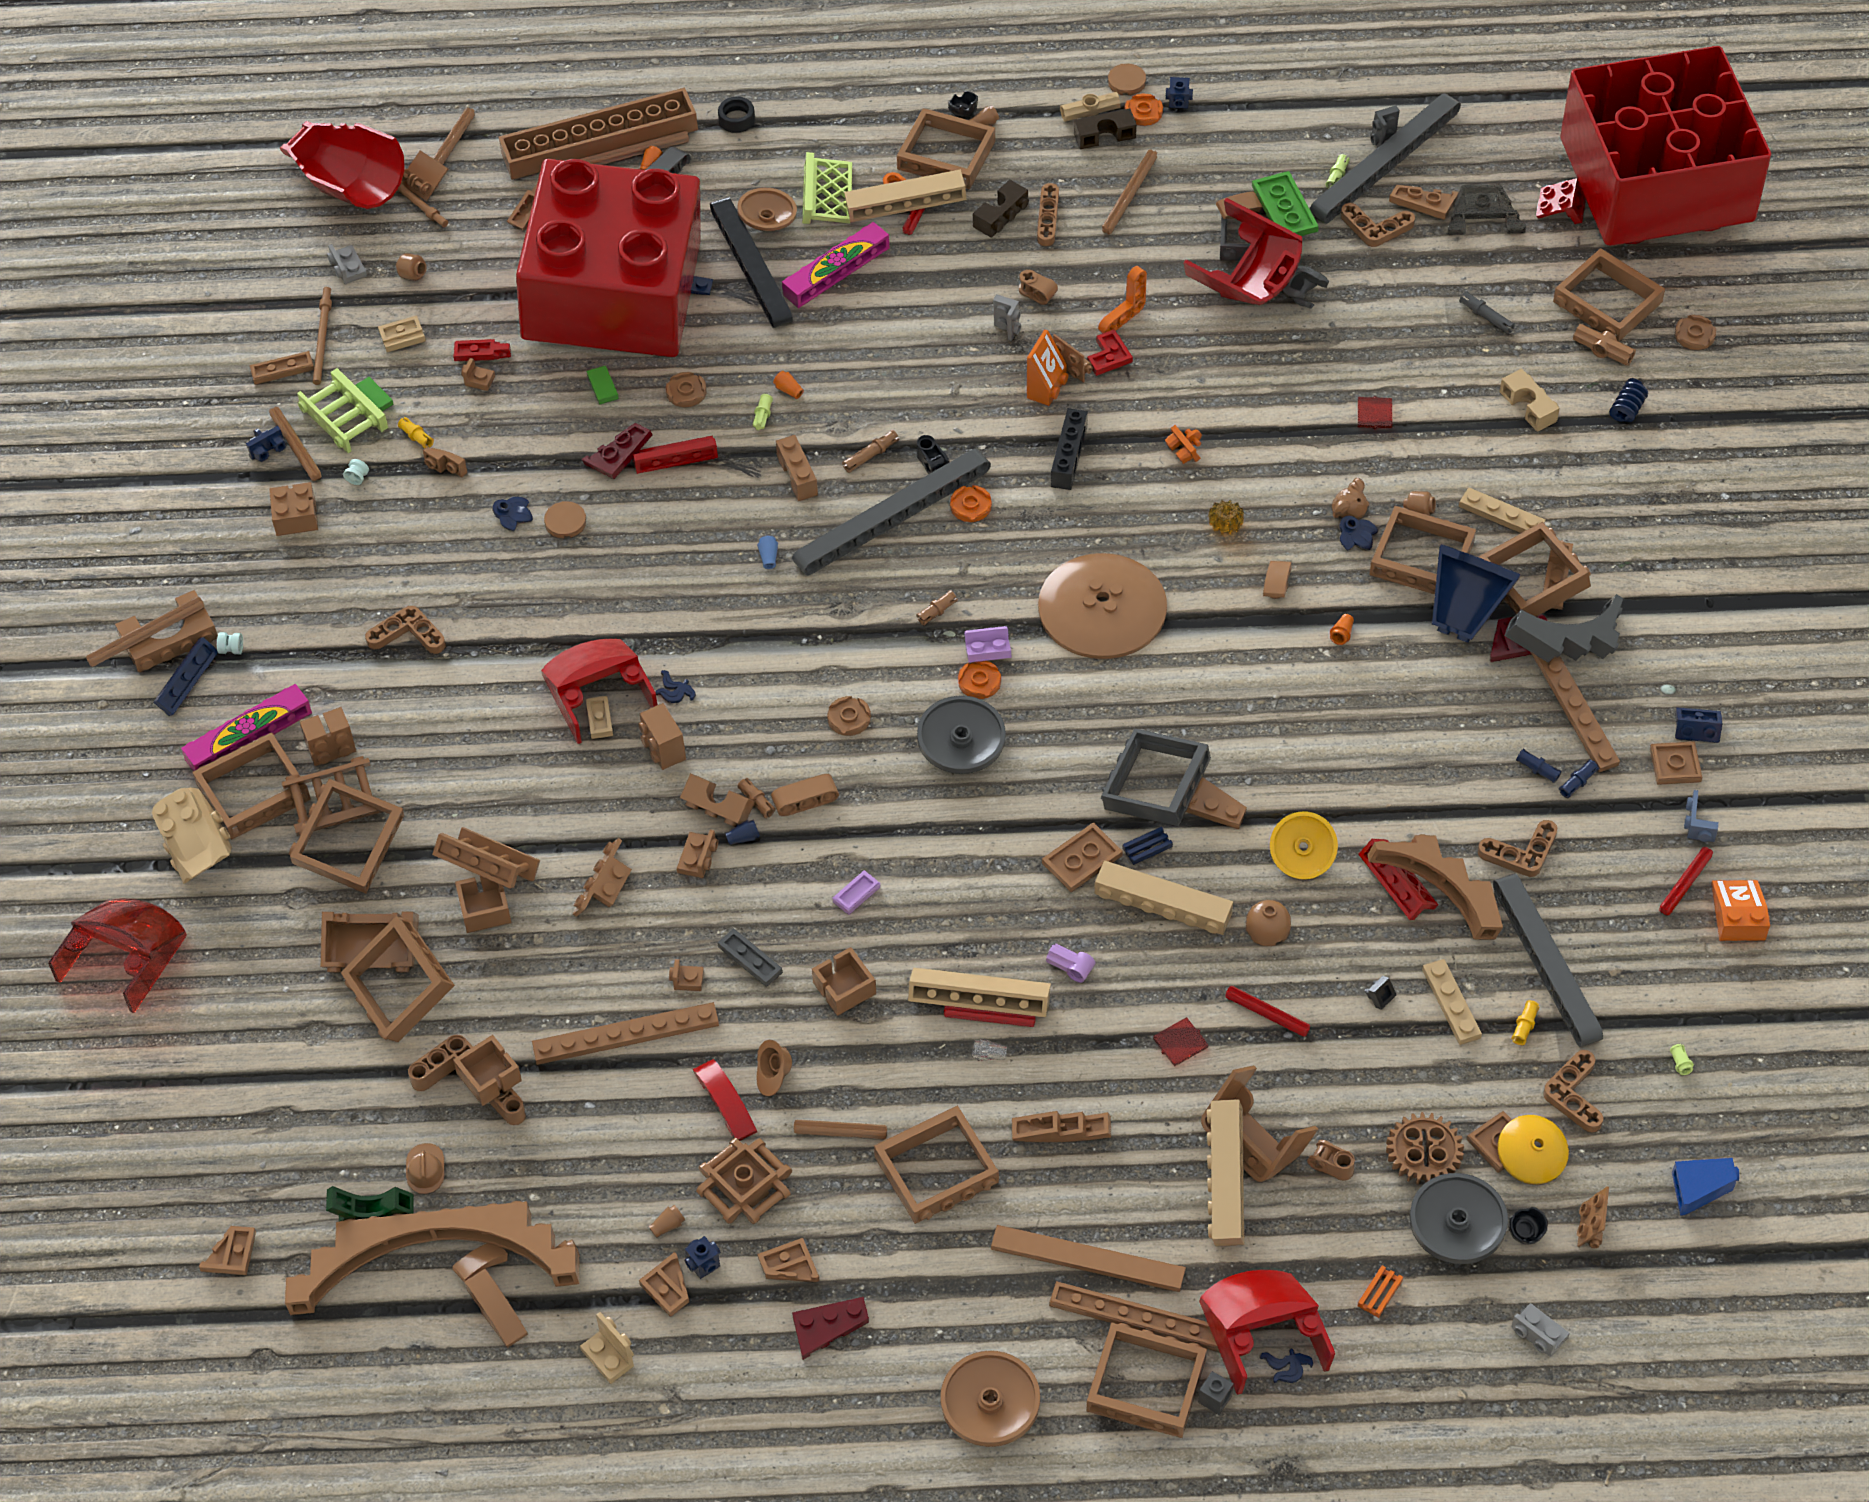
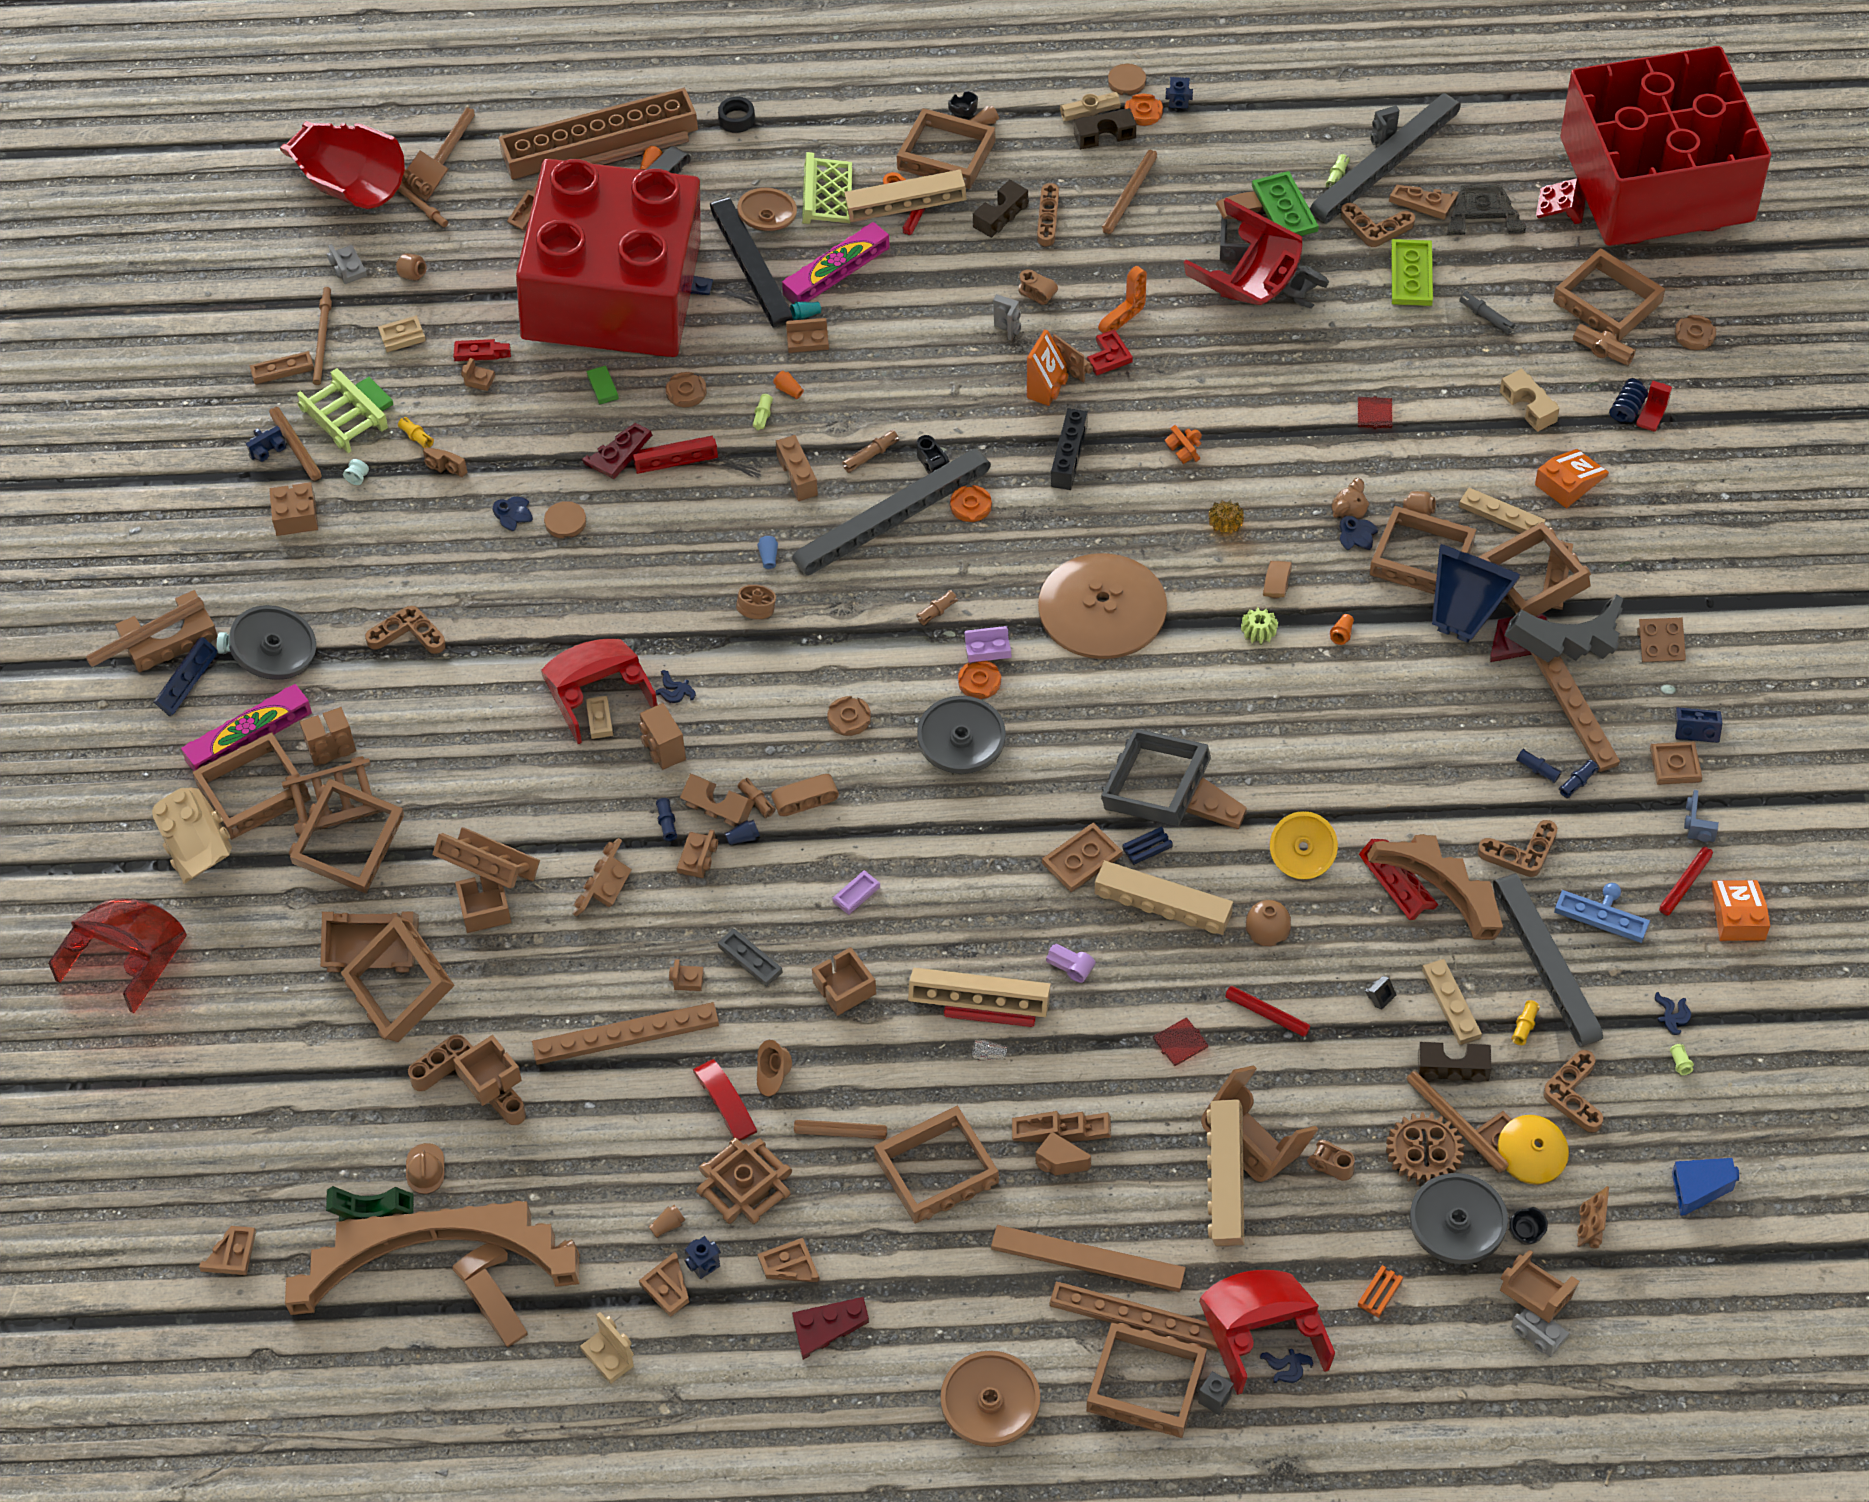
(272, 642): none -> dark grey dish
(666, 819): none -> dark blue pin
(756, 601): none -> medium nougat wheel
(804, 310): none -> teal cone
(807, 335): none -> medium nougat bracket
(1061, 1156): none -> medium nougat slope
(1259, 625): none -> yellowish green gear
(1411, 272): none -> lime plate
(1435, 1064): none -> dark brown arch
(1457, 1121): none -> medium nougat axle
(1537, 1288): none -> medium nougat panel
(1569, 476): none -> orange slope
(1603, 915): none -> medium blue plate
(1655, 406): none -> red bracket
(1662, 639): none -> medium nougat hinge
(1671, 1021): none -> dark blue piece

